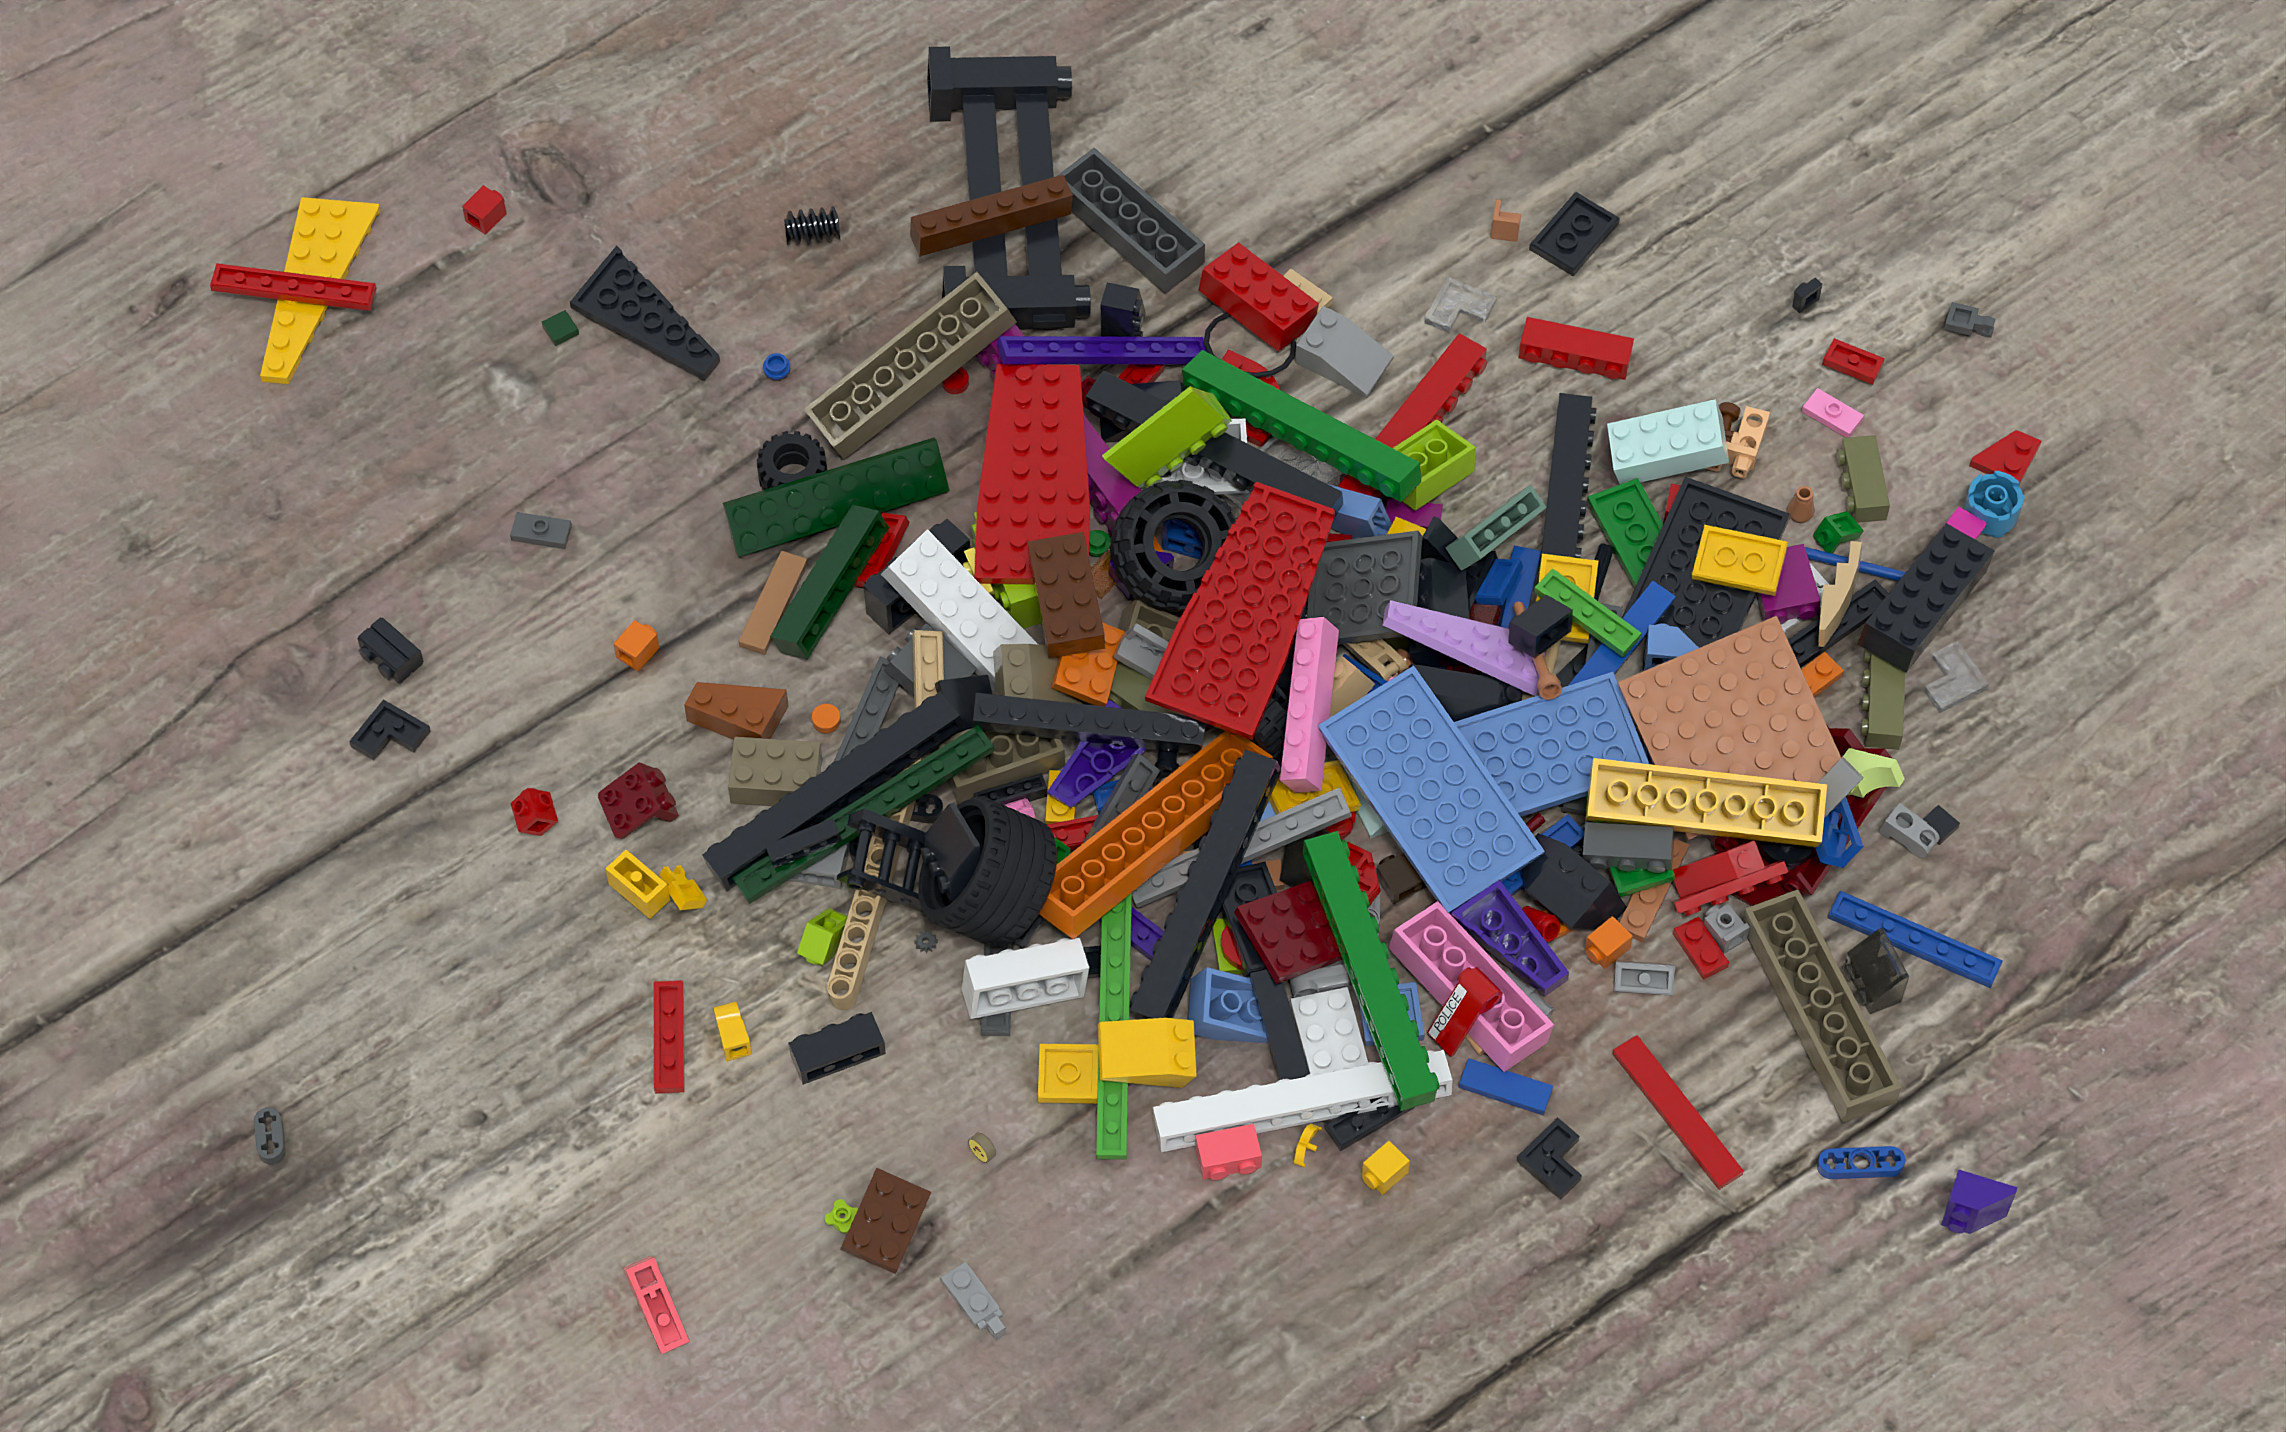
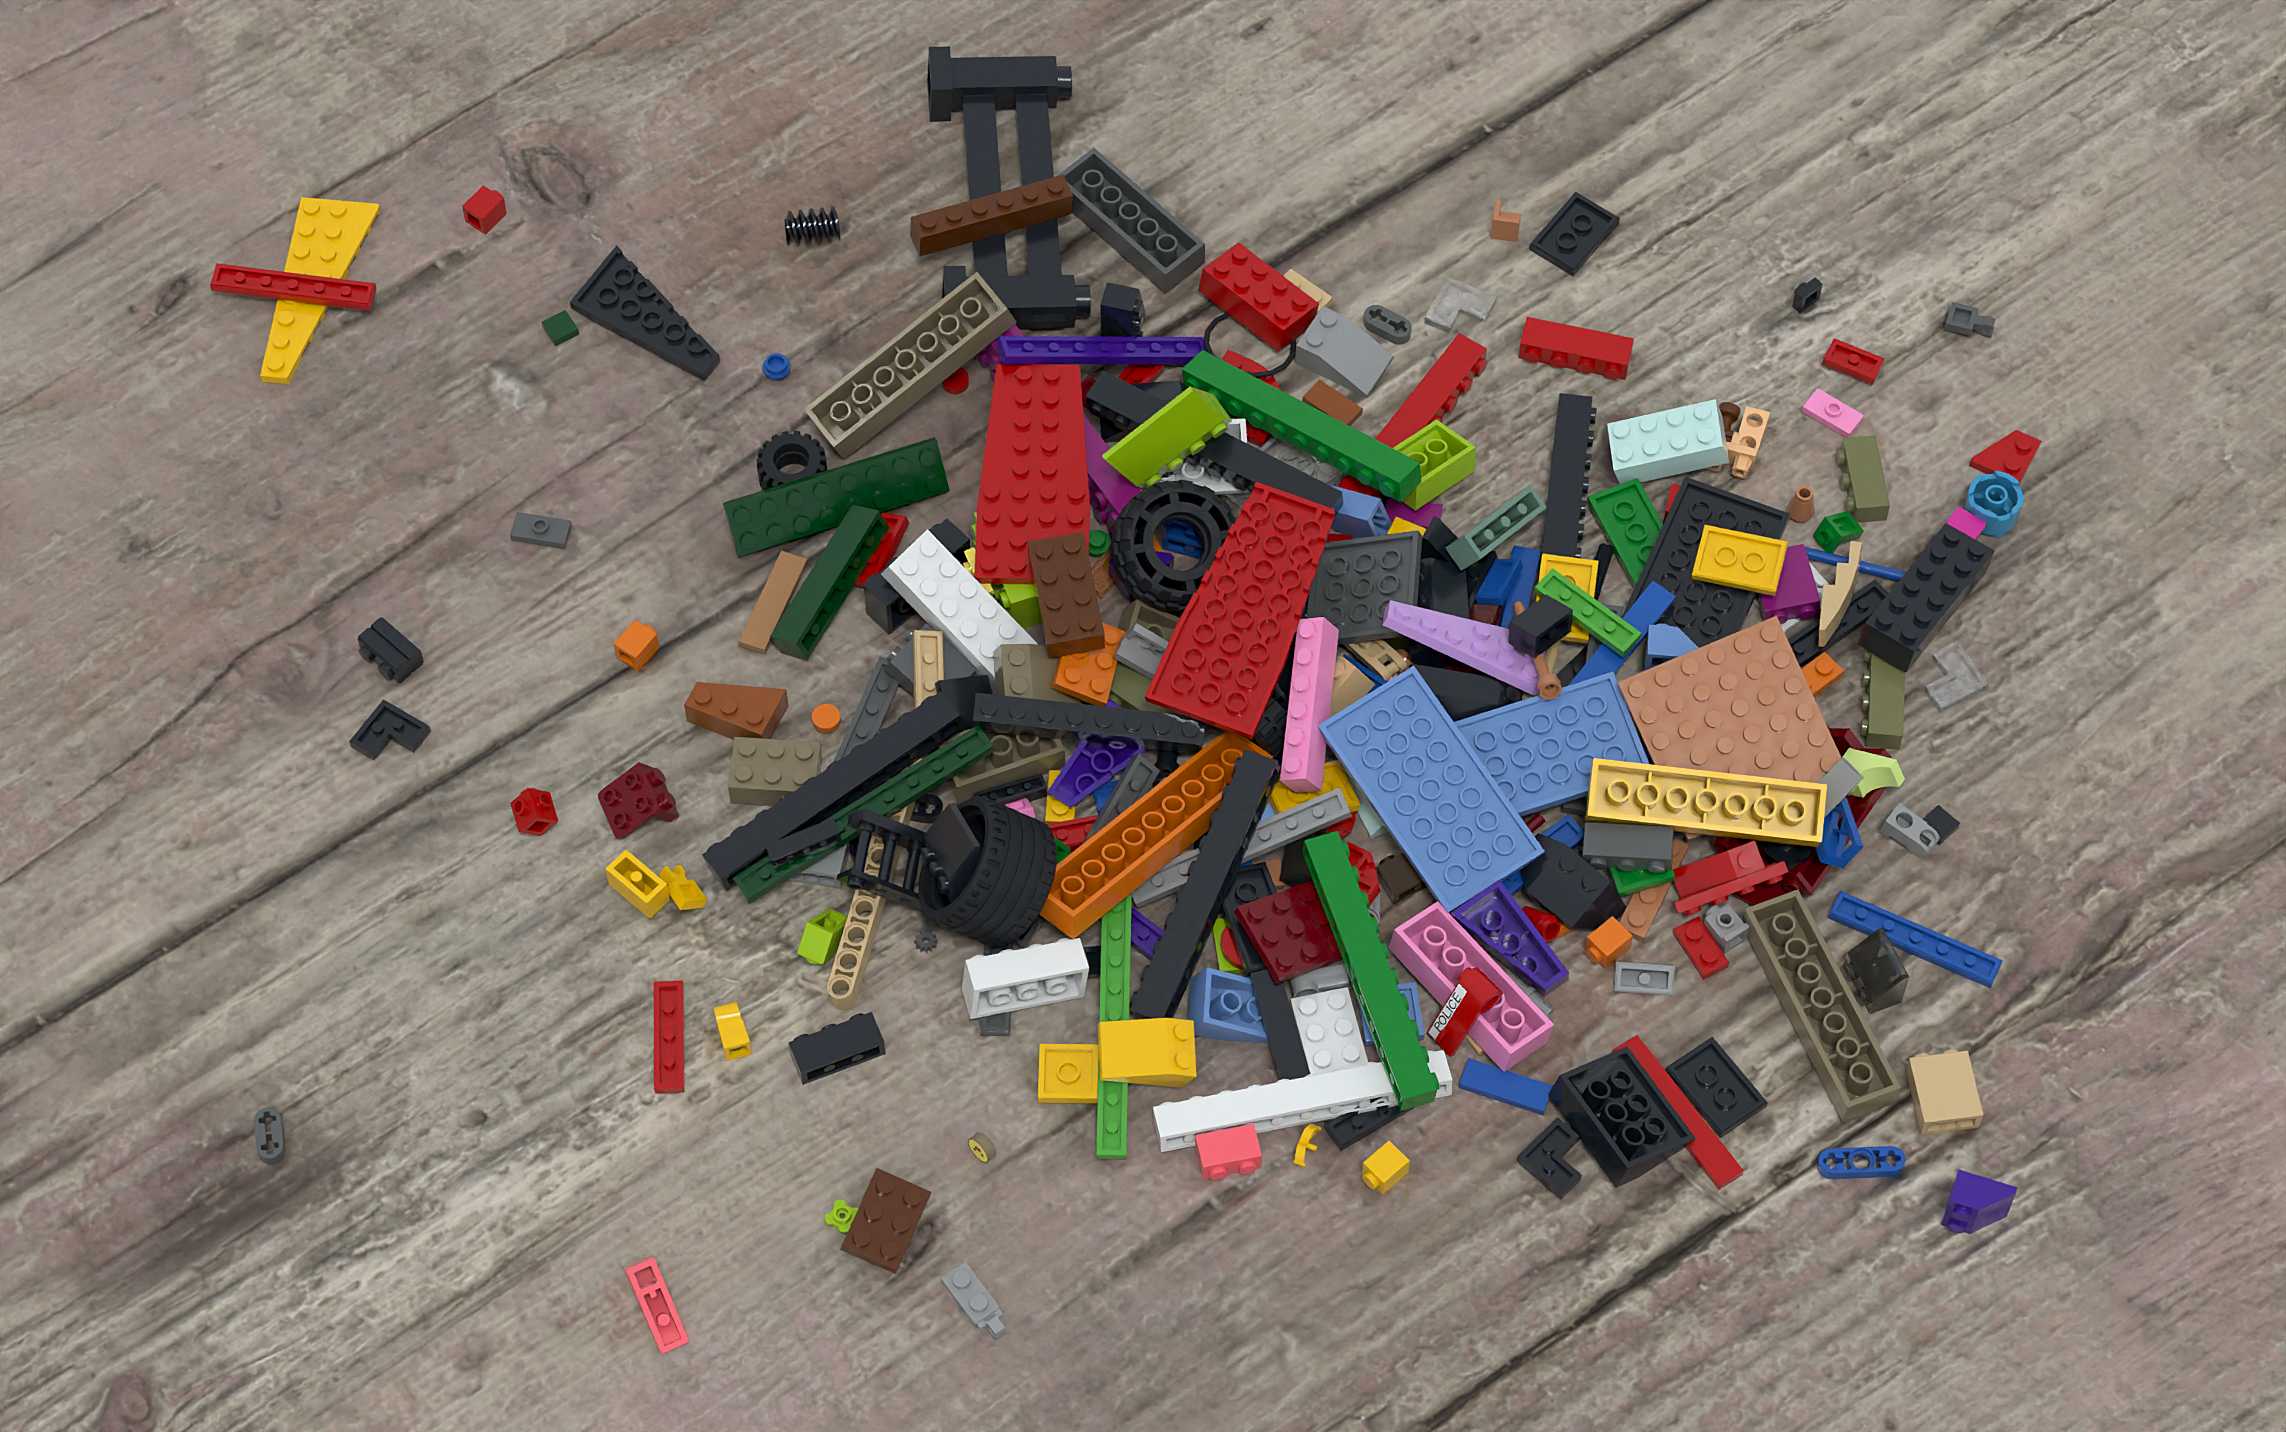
(1332, 403): none -> dark orange tile
(1387, 324): none -> dark grey beam
(1620, 1115): none -> black slope
(1716, 1087): none -> black tile
(1944, 1092): none -> tan brick

